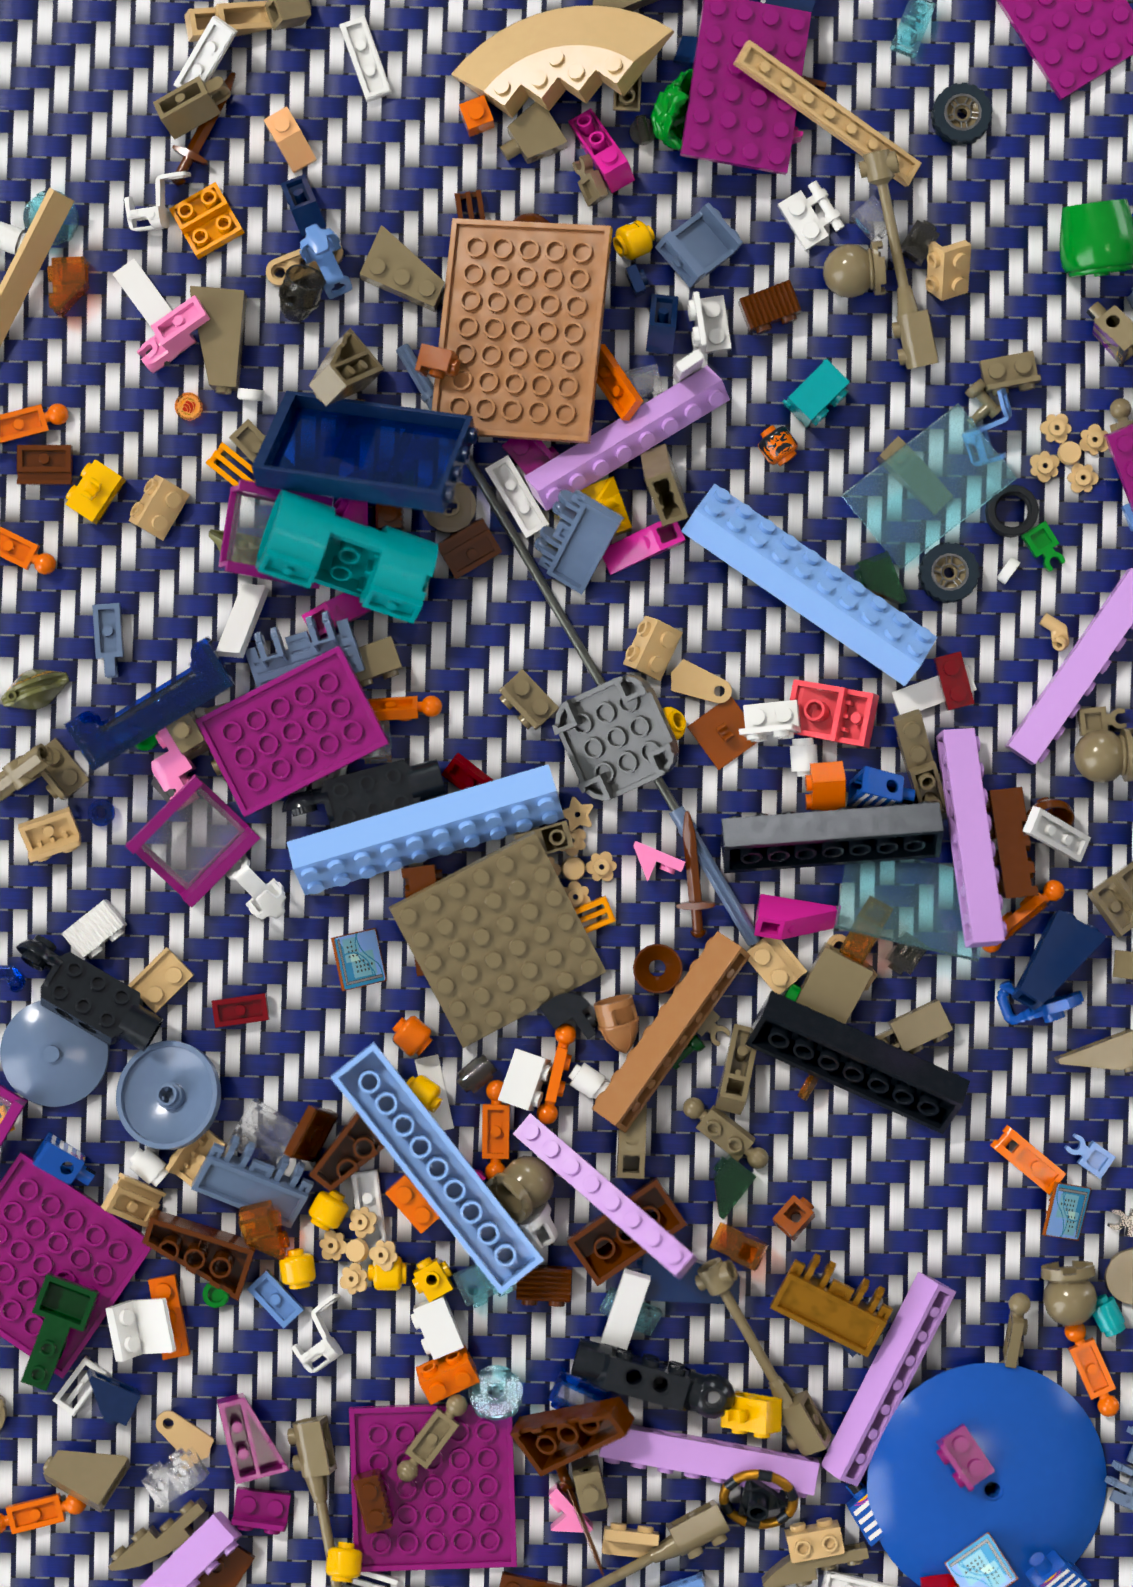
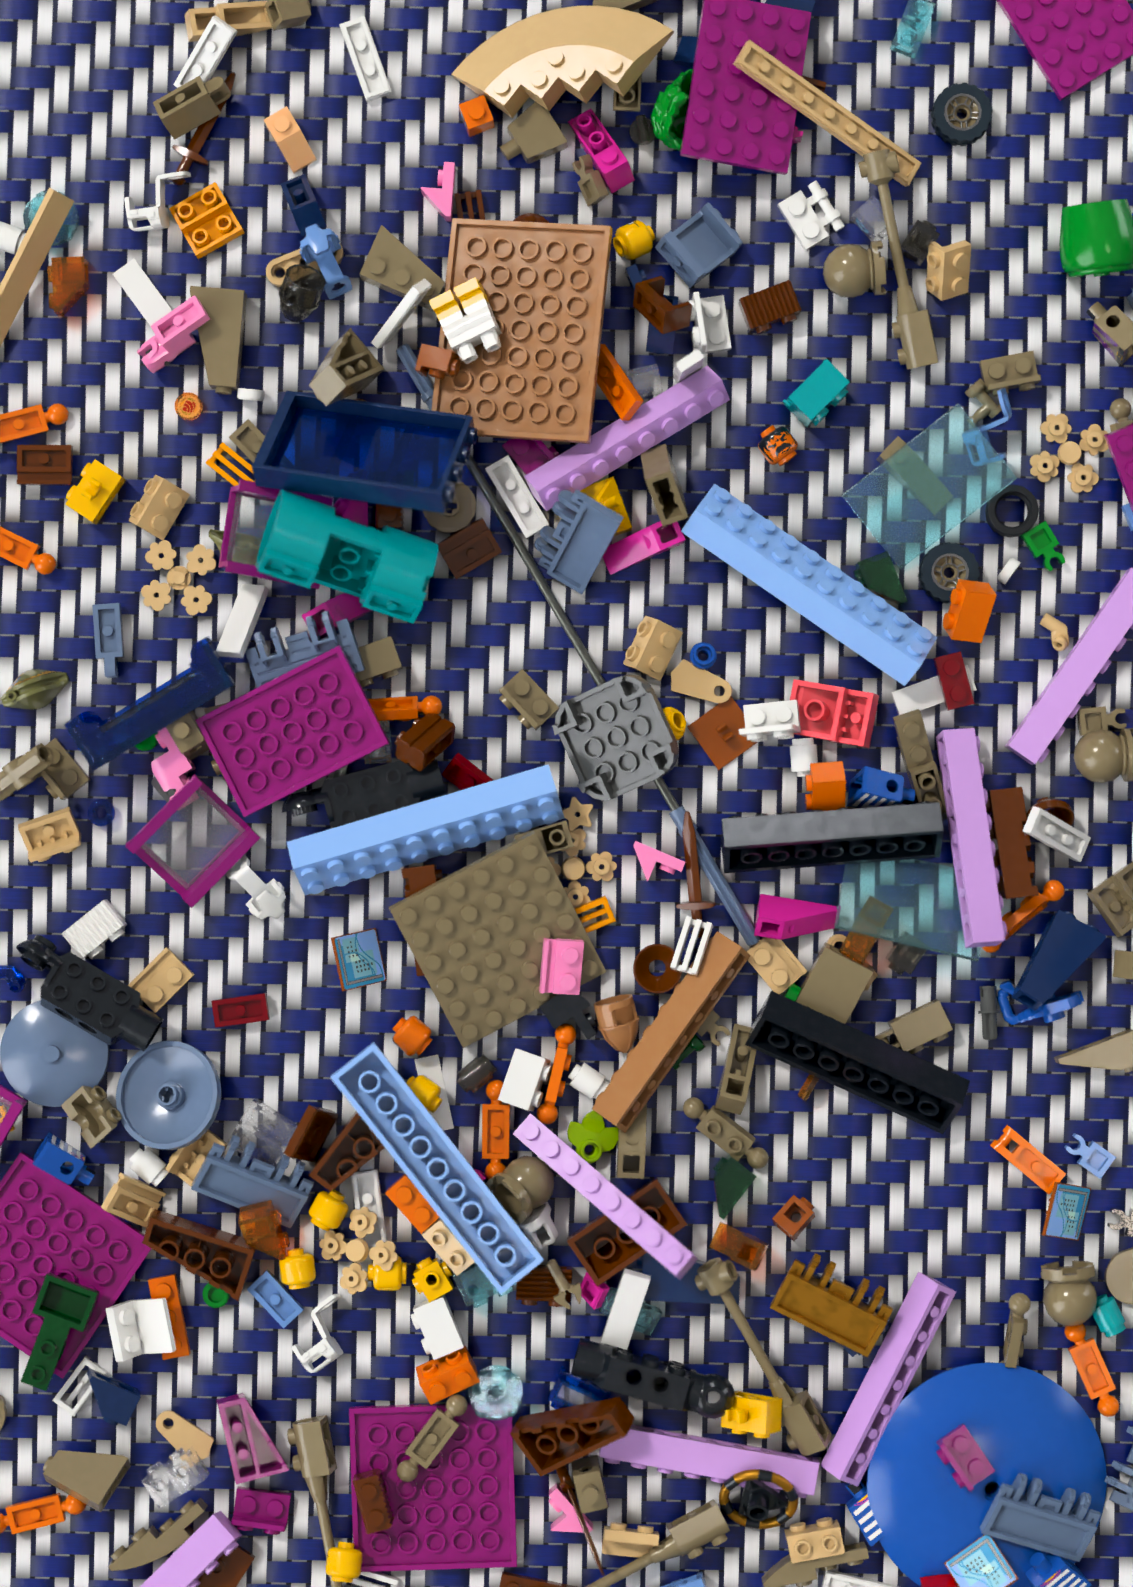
(92, 1112): none -> dark tan cylinder
(178, 577): none -> tan plant
(401, 313): none -> white tile
(424, 740): none -> reddish brown brick
(443, 198): none -> bright pink slope
(447, 1247): none -> tan bracket
(471, 329): none -> white hips
(561, 966): none -> bright pink plate
(563, 1285): none -> dark tan bar
(592, 1293): none -> dark pink tile
(593, 1133): none -> lime plate
(657, 309): none -> reddish brown panel
(682, 941): none -> white tile
(703, 648): none -> blue plate
(969, 611): none -> orange brick
(989, 1011): none -> dark grey axle
(1045, 1525): none -> sand blue hinge

